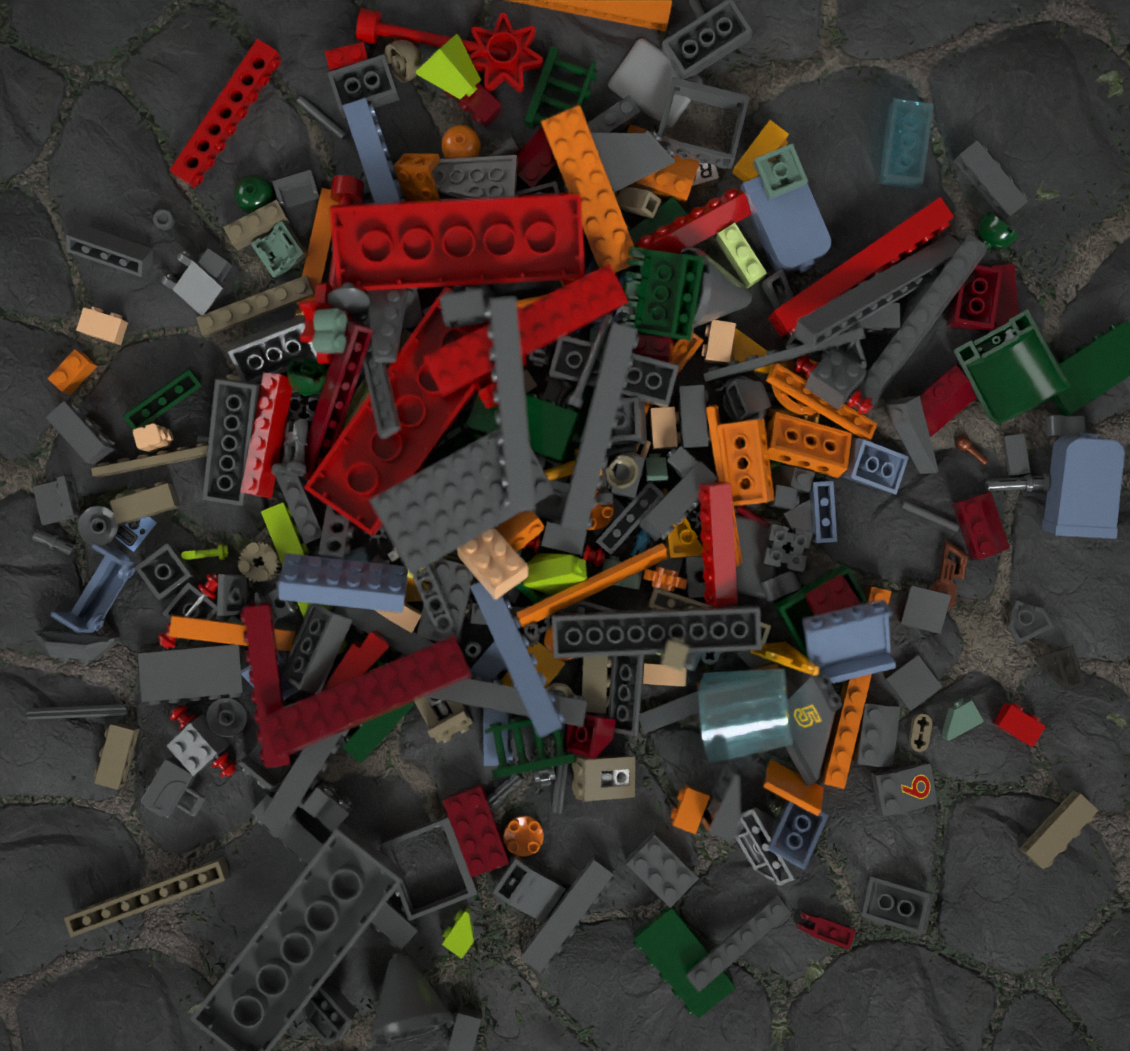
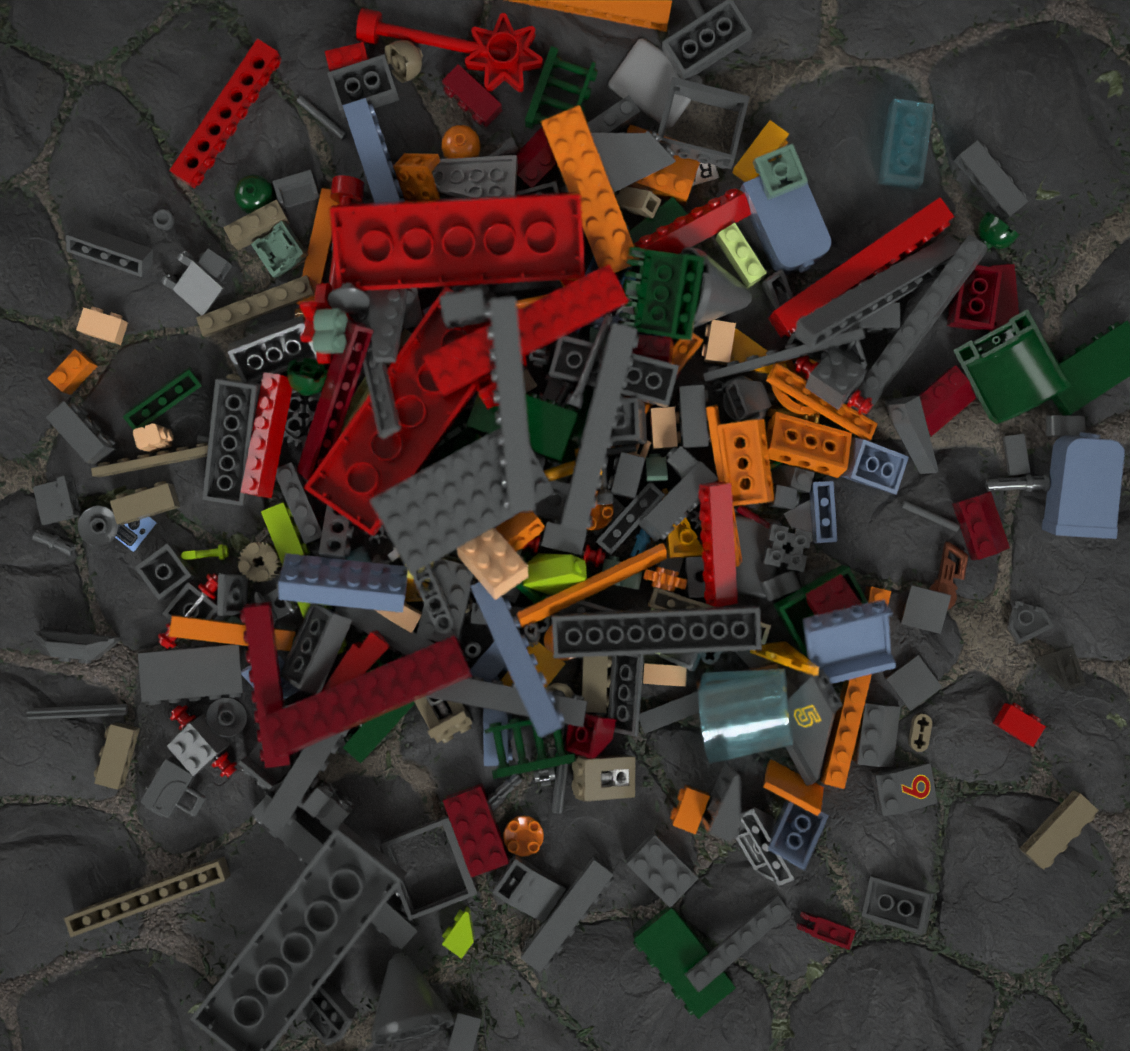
(100, 592): sand blue windscreen -> none
(294, 439): dark grey piece -> none
(451, 69): lime slope -> none
(633, 468): dark tan piece -> none
(675, 653): dark tan brick -> none
(960, 718): sand green slope -> none
(964, 443): copper bar -> none

